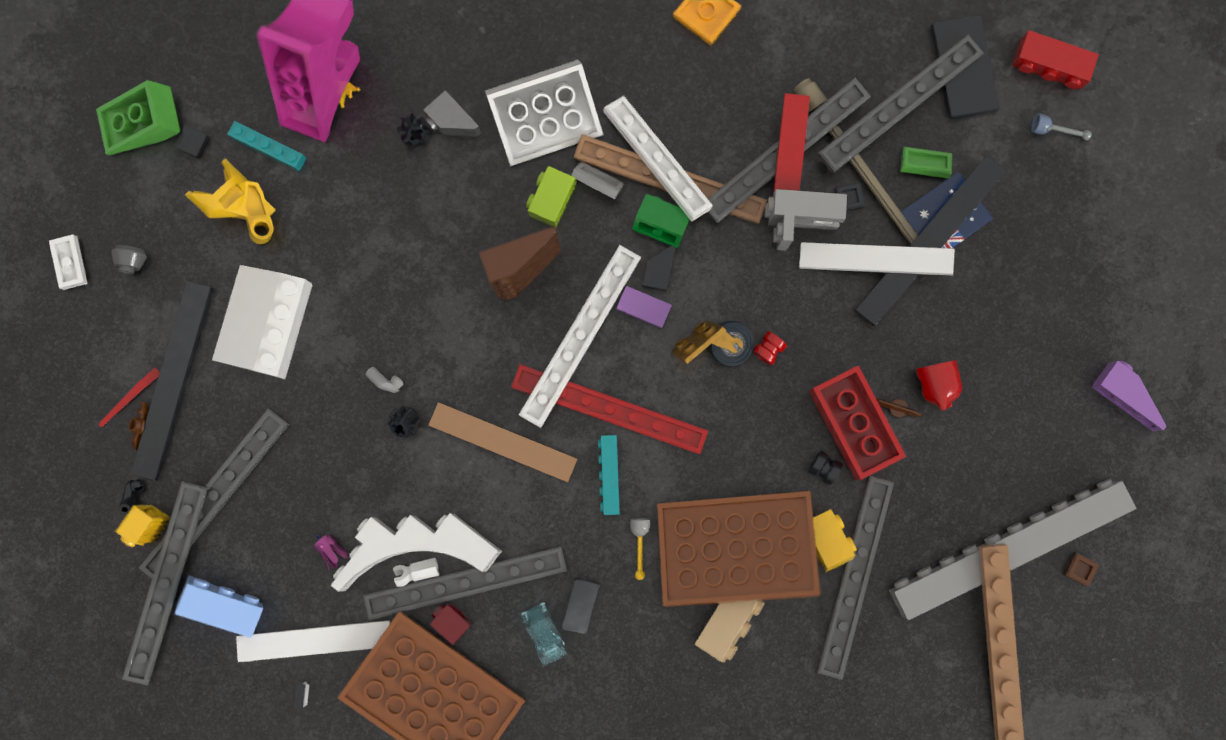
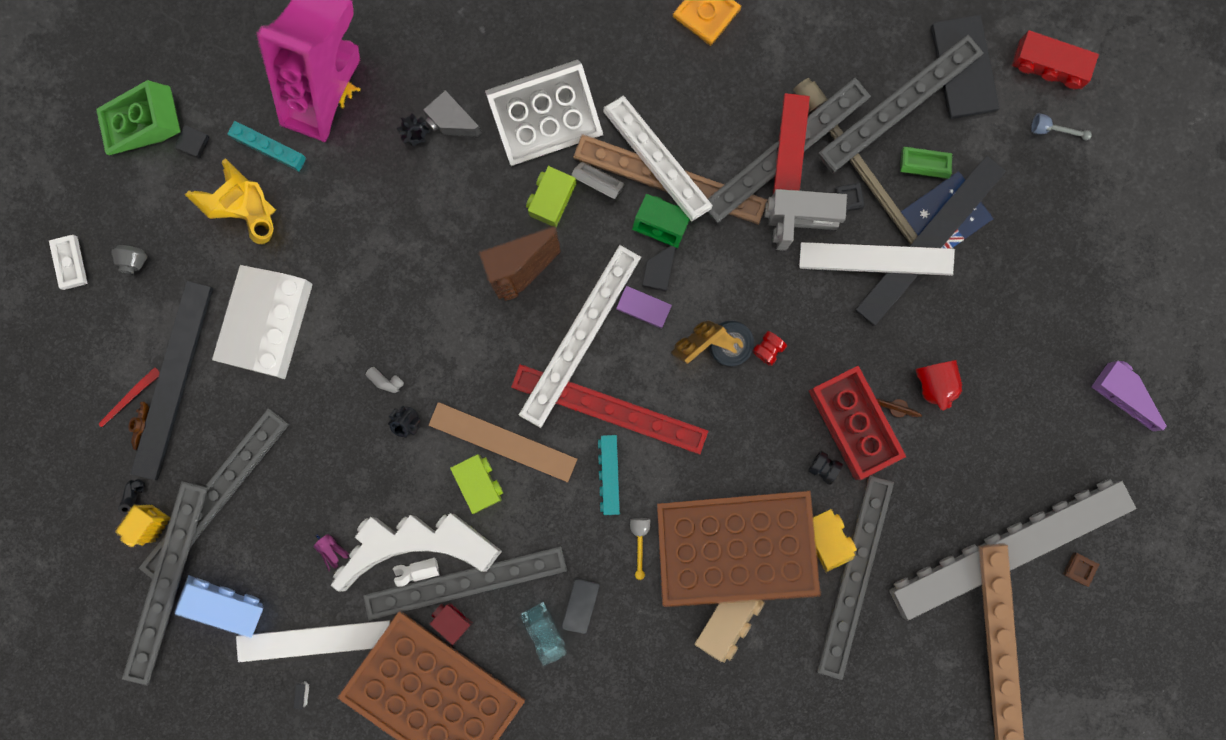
(477, 483): none -> lime brick

